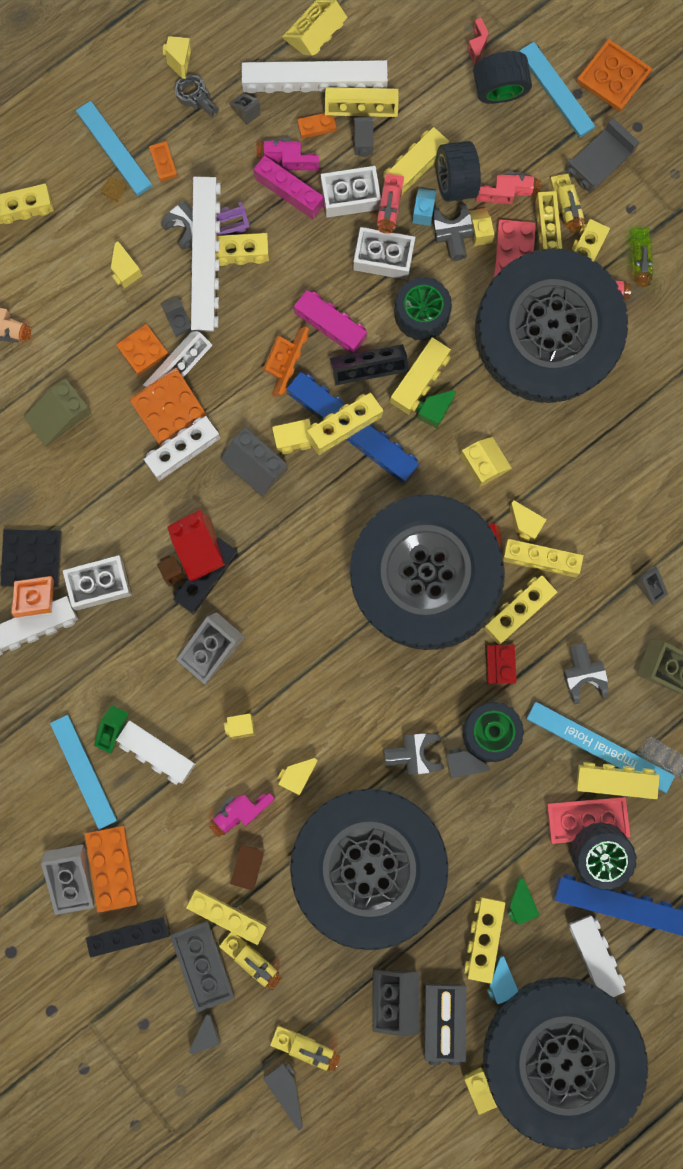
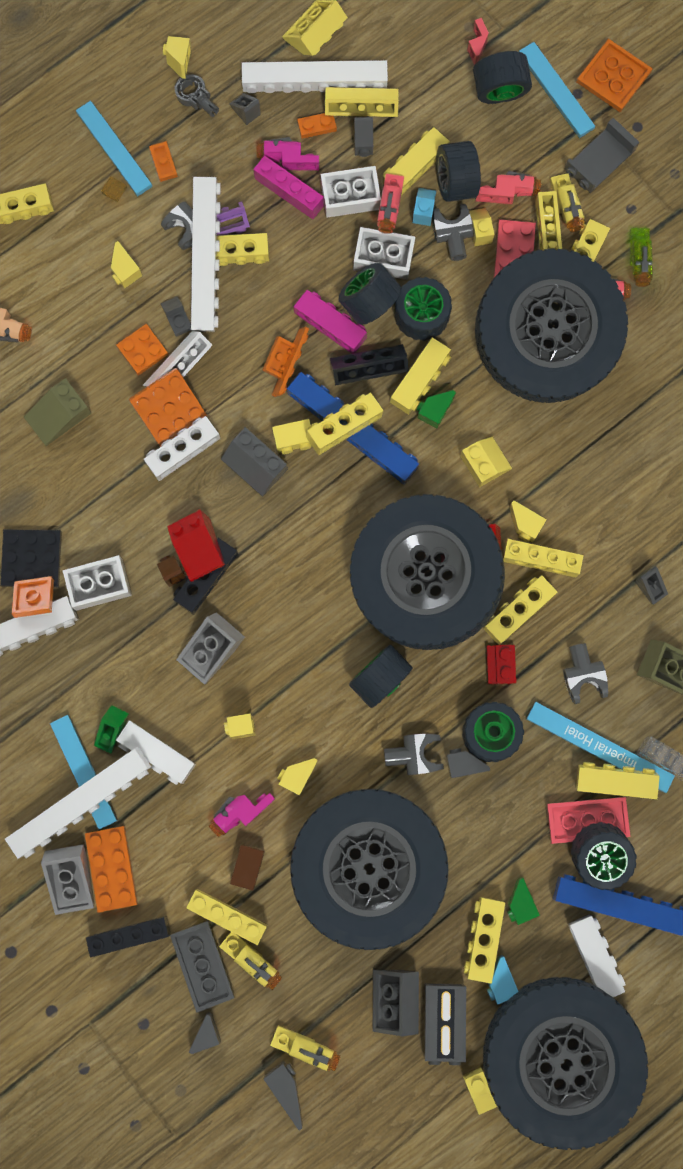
(77, 803): none -> white brick
(369, 293): none -> black wheel
(381, 676): none -> black wheel

